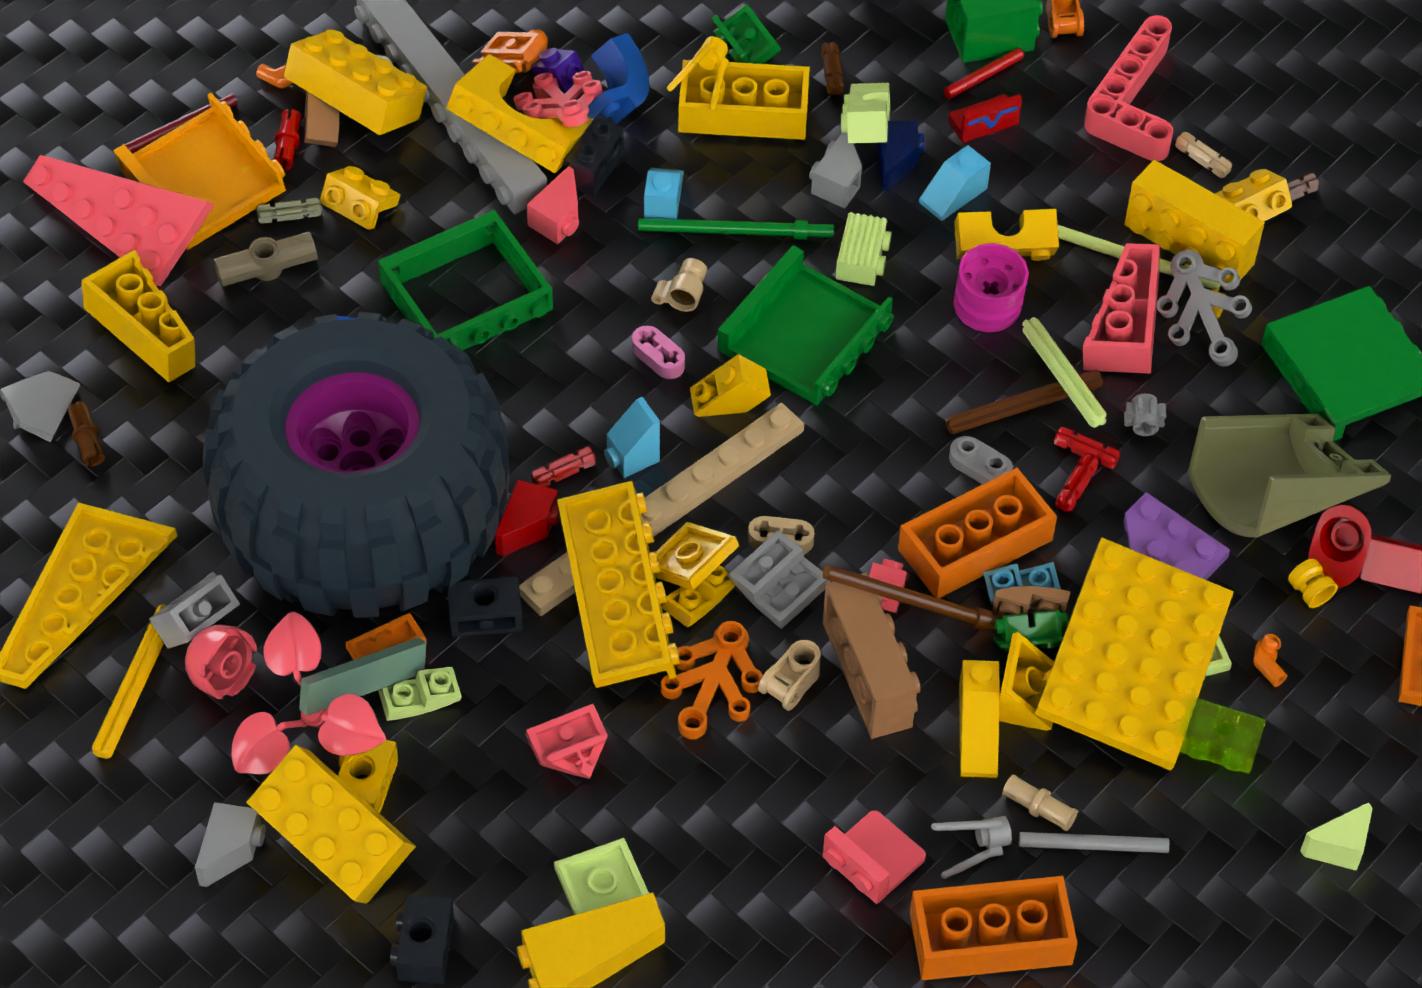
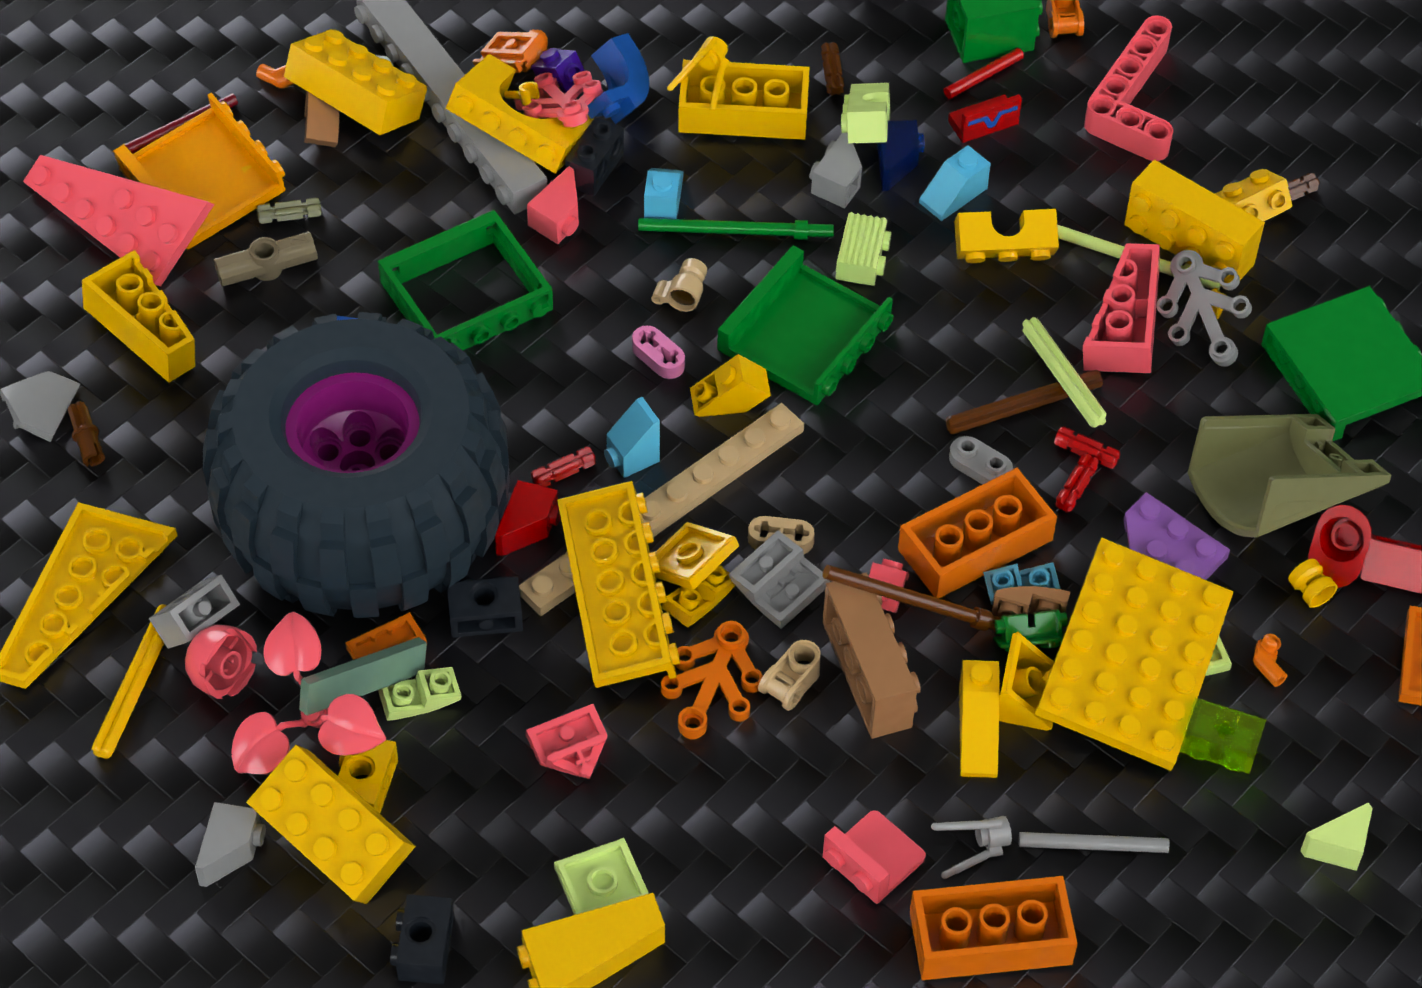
(287, 138): red pin -> none
(357, 196): yellow bracket -> none
(526, 92): none -> yellow hand
(747, 36): green bracket -> none
(990, 287): dark pink wheel -> none
(1040, 802): tan pin -> none
(1145, 414): light grey gear -> none
(1203, 154): tan axle -> none

